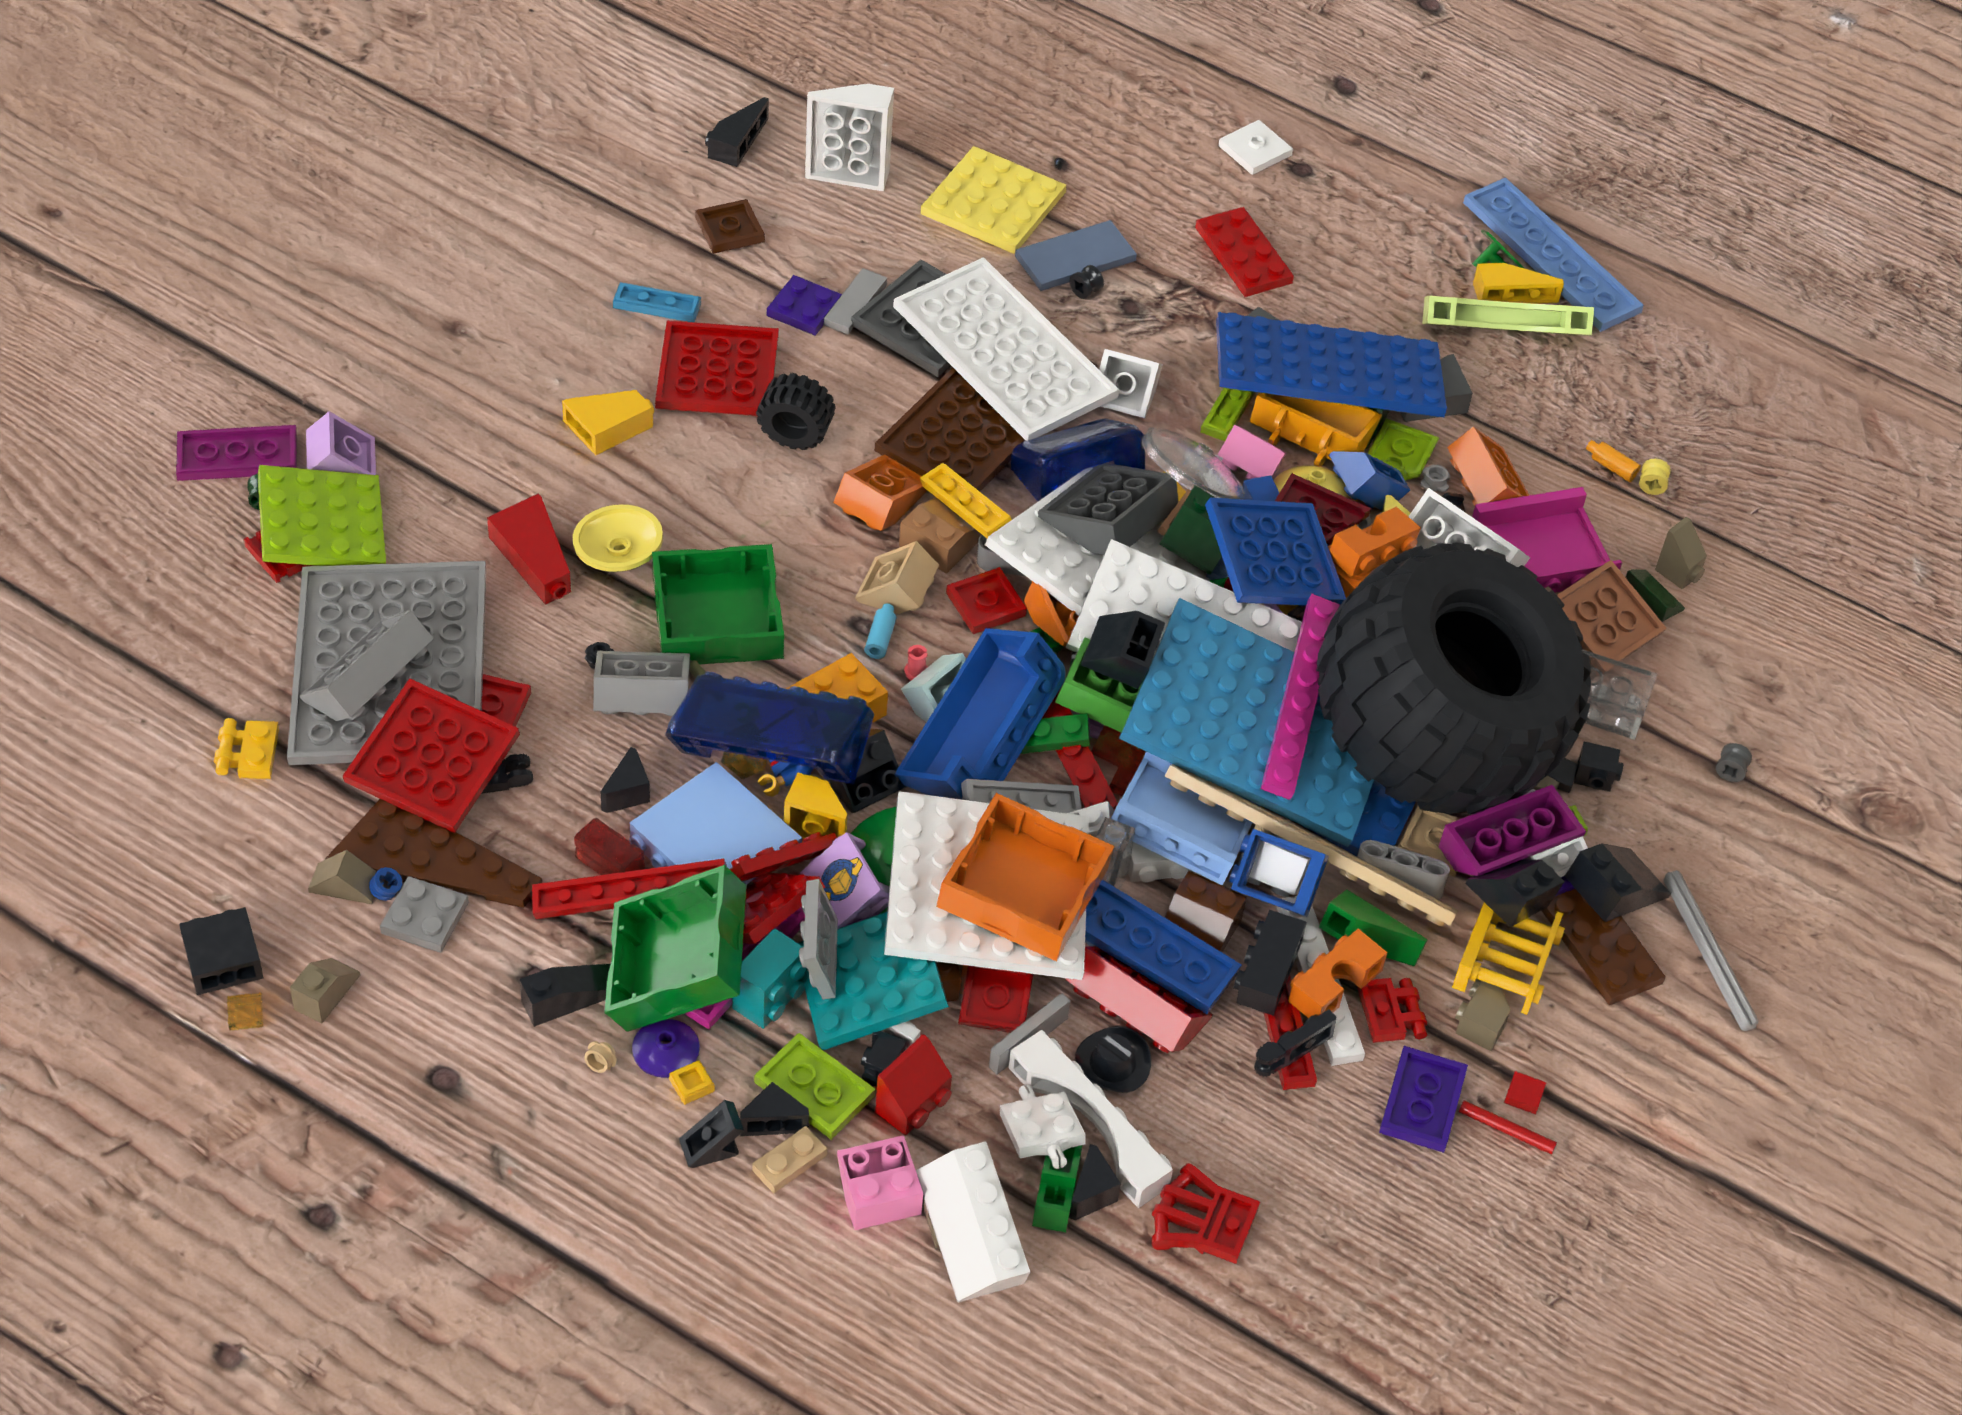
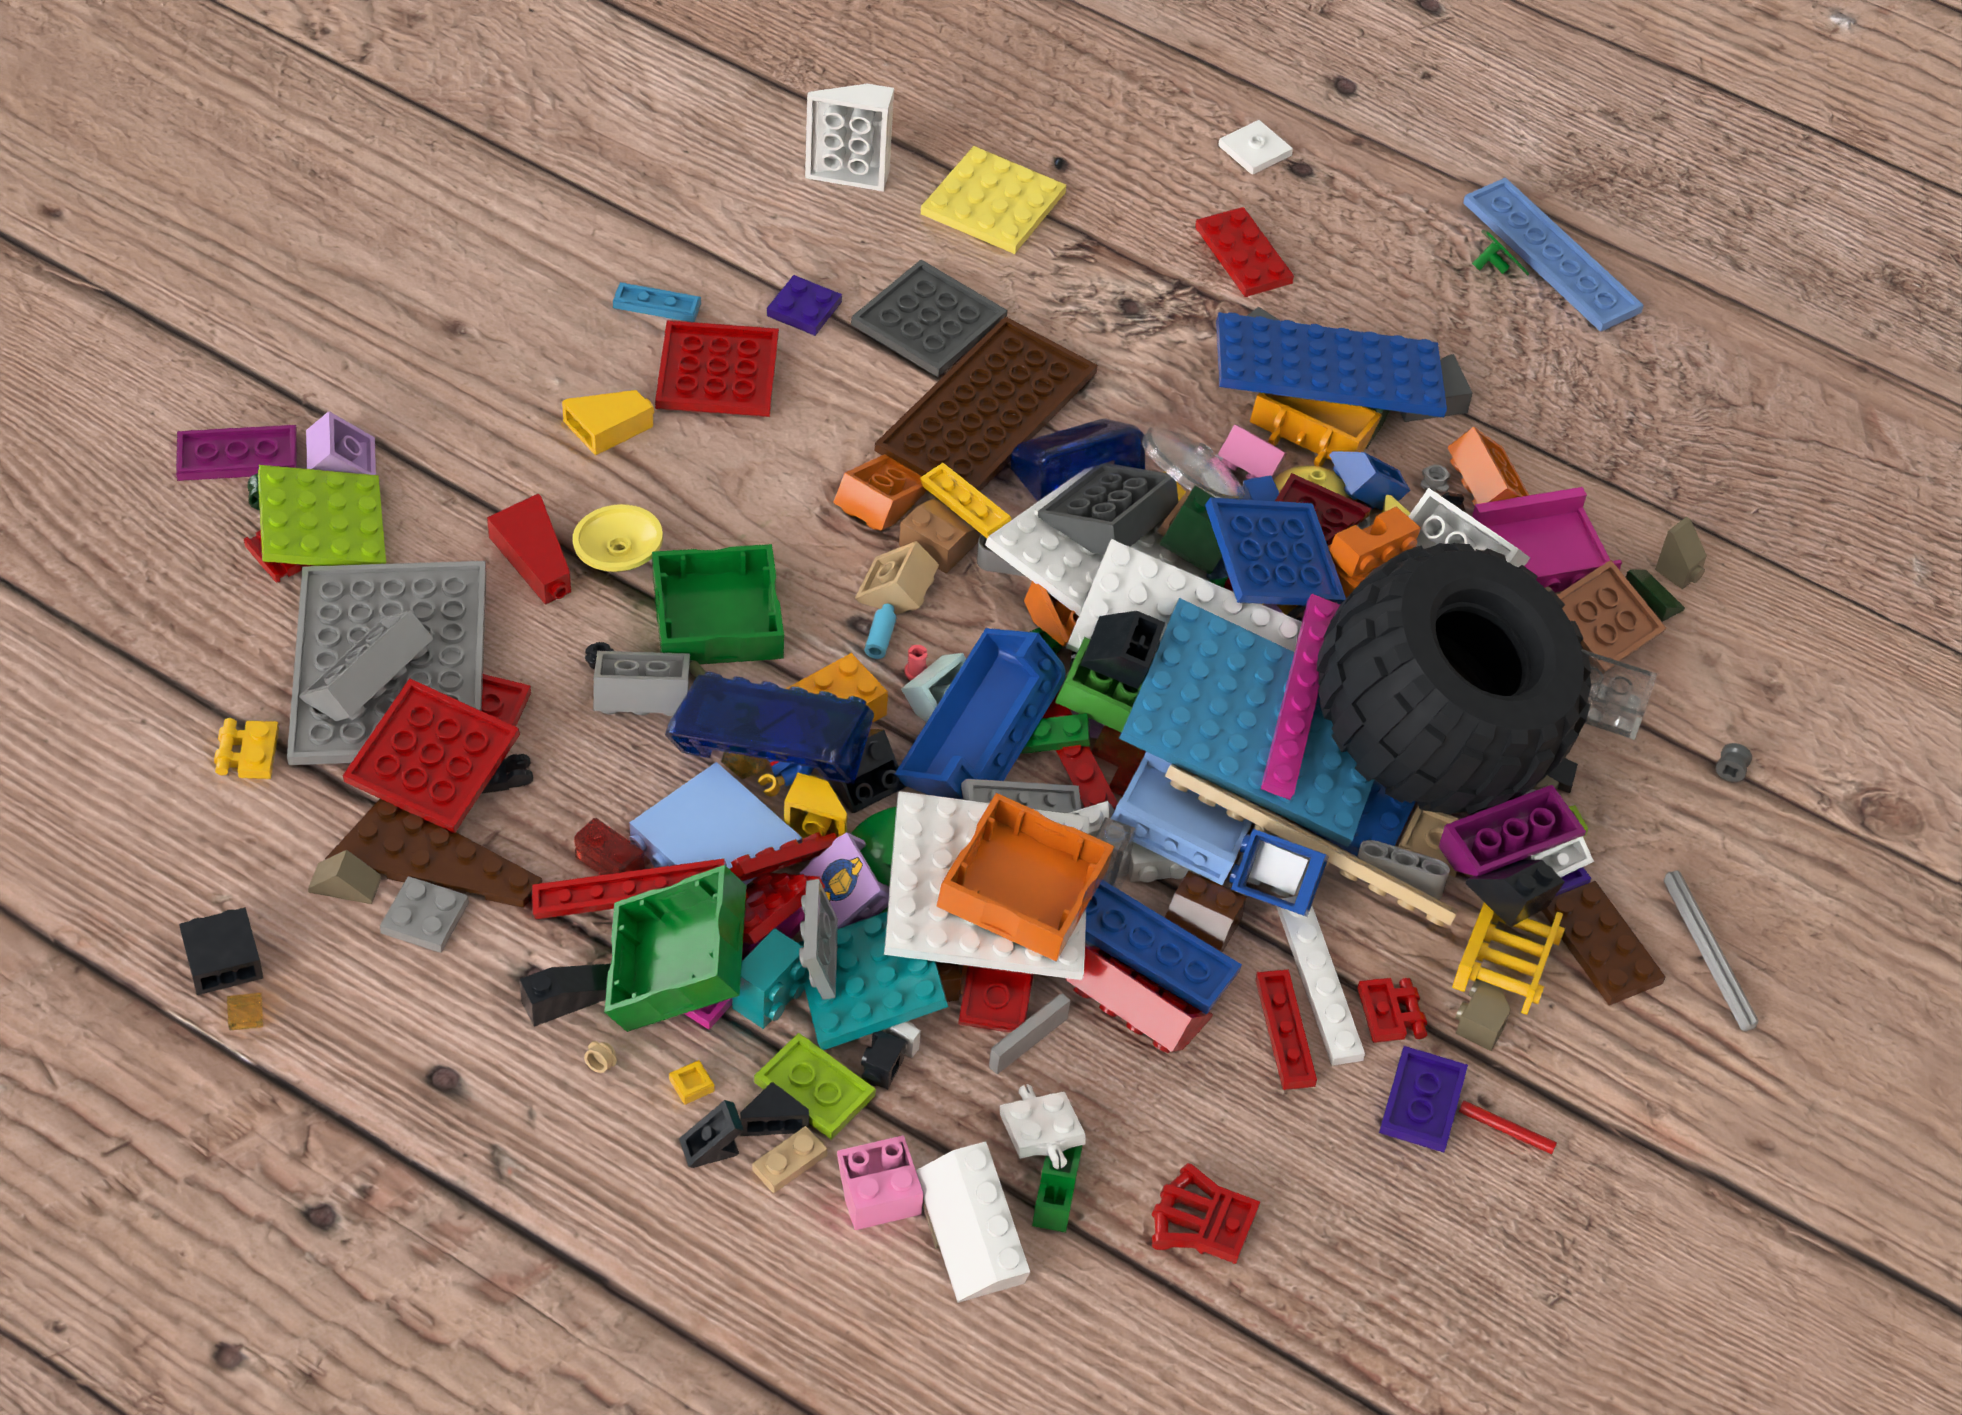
(322, 987): dark tan slope -> none
(389, 875): blue bush -> none
(627, 785): black slope -> none
(661, 1058): dark purple dish -> none
(730, 226): reddish brown plate -> none
(737, 133): black slope -> none
(795, 411): black tyre -> none
(857, 295): light grey tile -> none
(913, 1086): red slope -> none
(986, 600): red plate -> none
(1006, 349): white plate -> none
(1048, 1070): white arch -> none
(1056, 259): sand blue tile -> none
(1086, 281): black wheel -> none
(1095, 1187): black slope -> none
(1115, 1059): black hat -> none
(1134, 379): white slope -> none
(1226, 412): lime tile -> none
(1269, 962): black brick -> none
(1295, 1044): black hinge -> none
(1351, 912): green slope -> none
(1352, 959): orange arch -> none
(1403, 448): lime tile -> none
(1508, 315): yellowish green arch -> none
(1515, 284): yellow slope -> none
(1525, 1092): red tile -> none
(1598, 766): black brick -> none
(1614, 460): light orange cylinder -> none
(1614, 881): black slope -> none
(1654, 476): light yellow wheel -> none

